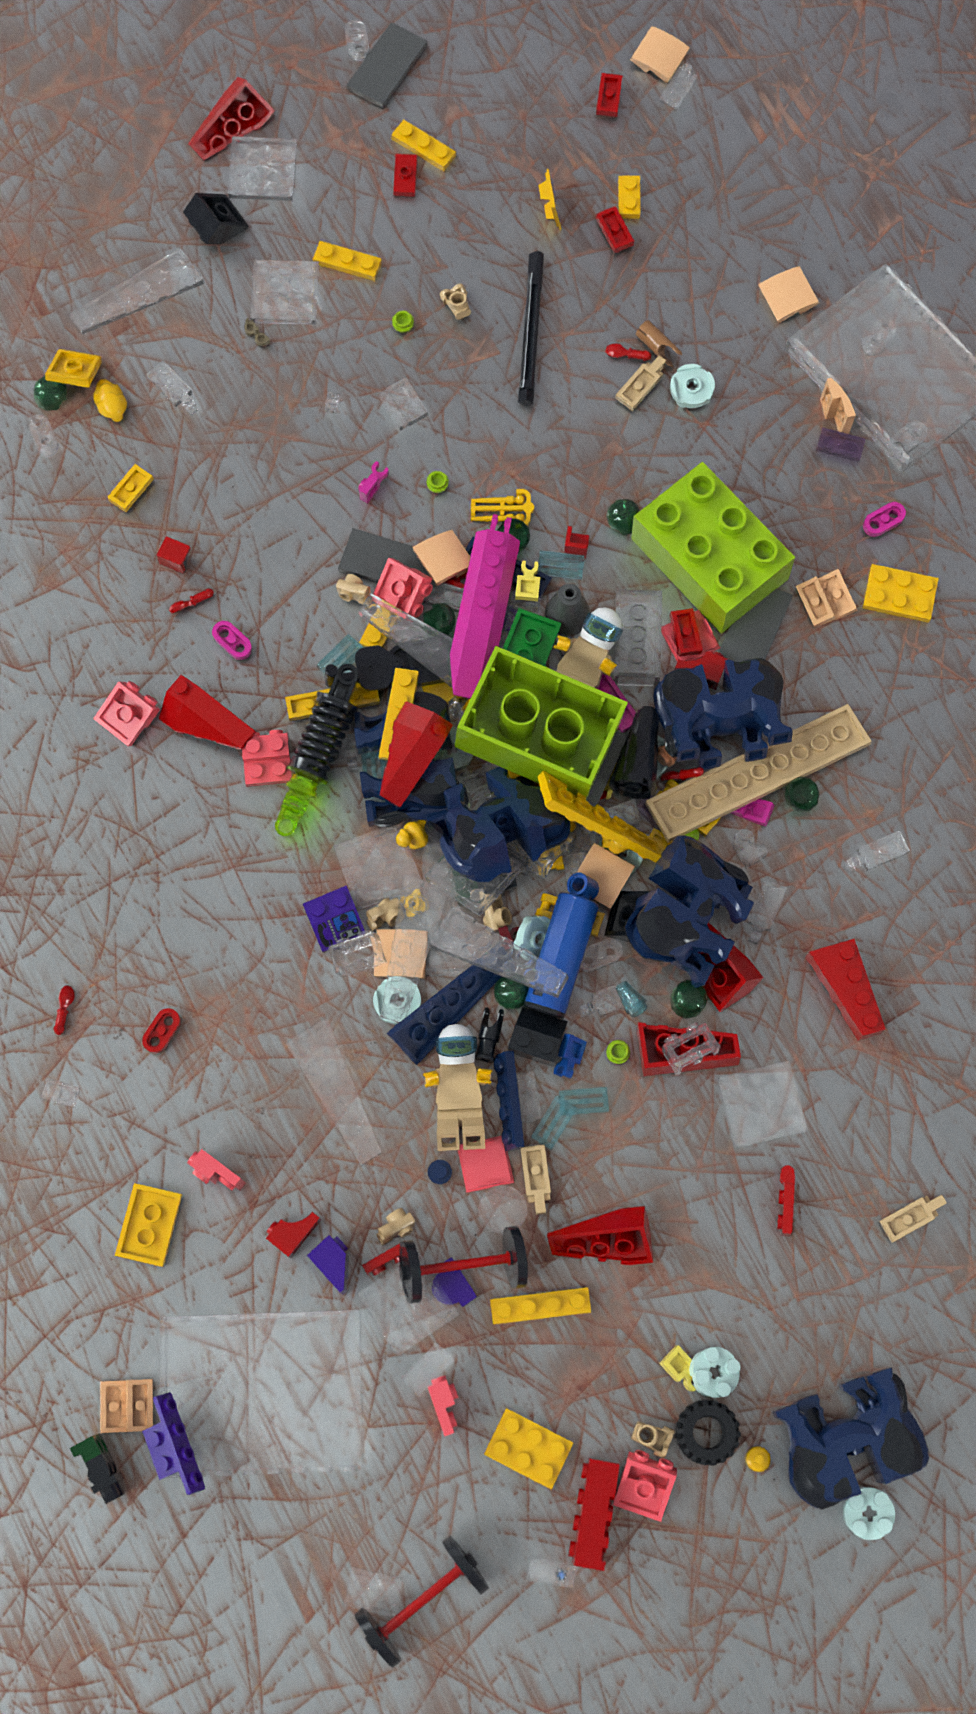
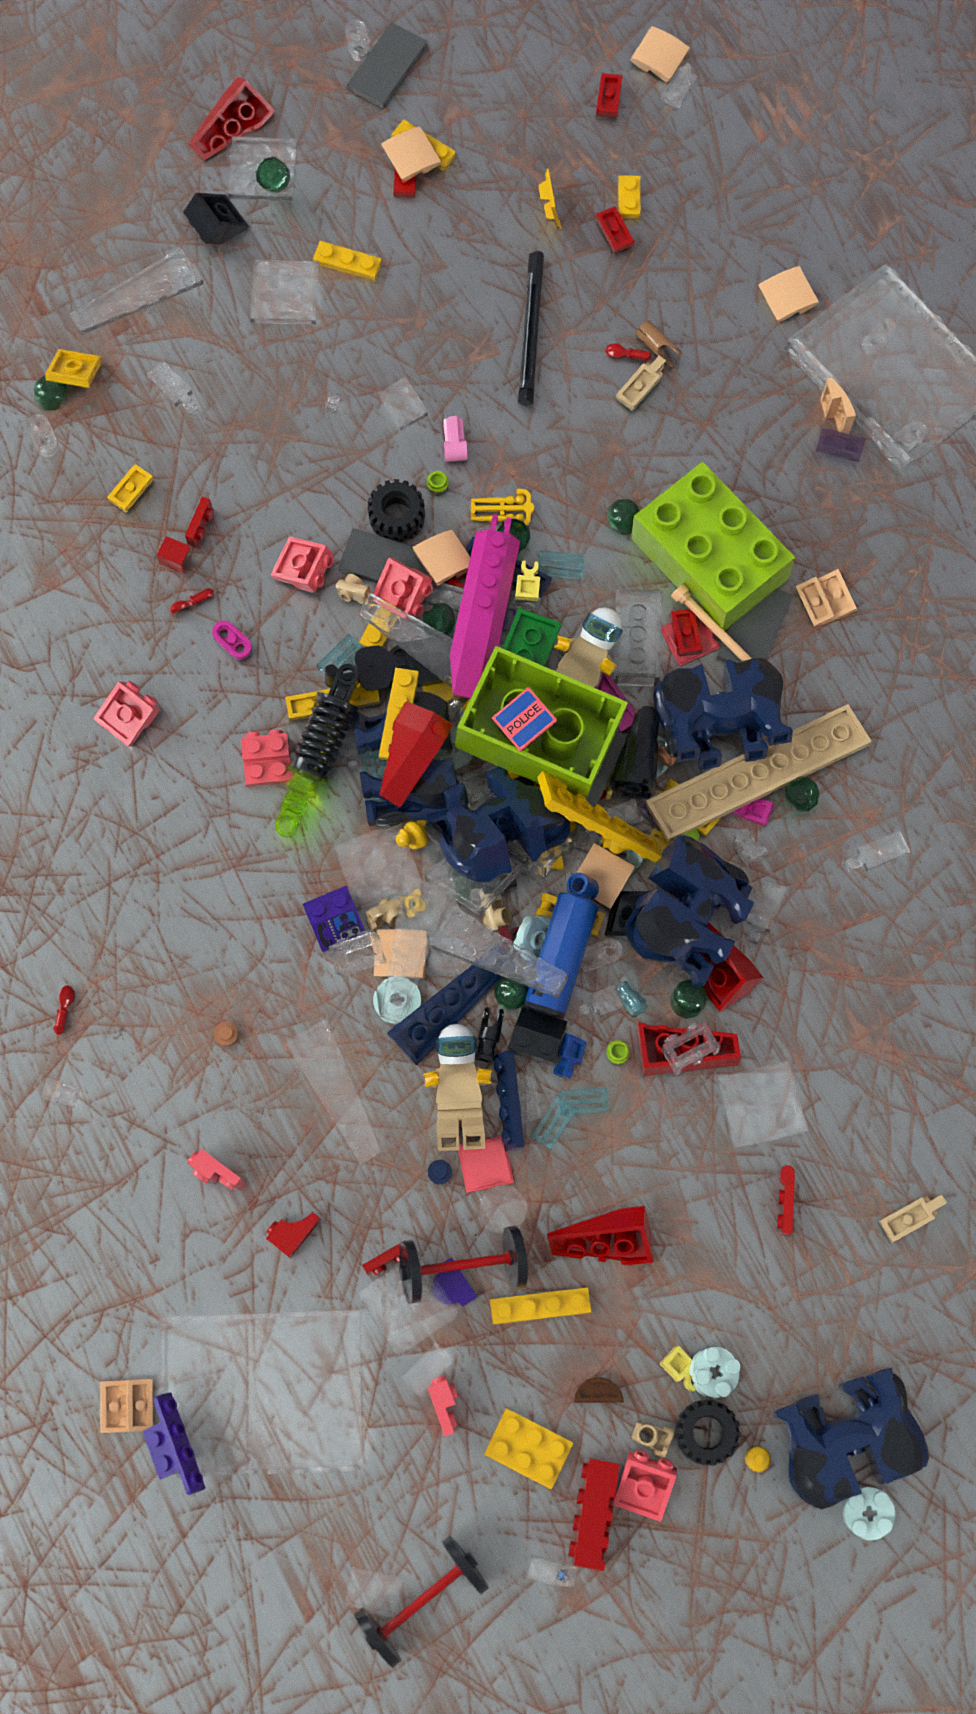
(100, 1466): black hips -> none
(110, 400): yellow arm -> none
(148, 1225): yellow plate -> none
(159, 1030): red plate -> none
(196, 529): none -> red plate
(197, 713): red wedge -> none
(225, 1033): none -> nougat plate
(253, 330): dark tan piece -> none
(272, 175): none -> clear green hair
(303, 564): none -> coral plate
(332, 1261): dark purple slope -> none
(369, 486): dark pink plate -> none
(396, 494): none -> black tyre
(399, 1224): tan plate -> none
(403, 321): lime plate -> none
(411, 153): none -> light nougat slope
(454, 445): none -> bright pink piece
(456, 300): tan plate -> none
(524, 719): none -> piece
(536, 1176): tan hinge -> none
(568, 608): dark grey cone -> none
(576, 543): red panel -> none
(598, 1391): none -> reddish brown plate
(683, 595): none -> light nougat piece
(683, 774): red piece -> none
(692, 398): light aqua plate -> none
(713, 666): red arch -> none
(849, 988): red wedge -> none
(883, 520): dark pink plate -> none
(900, 593): yellow plate -> none

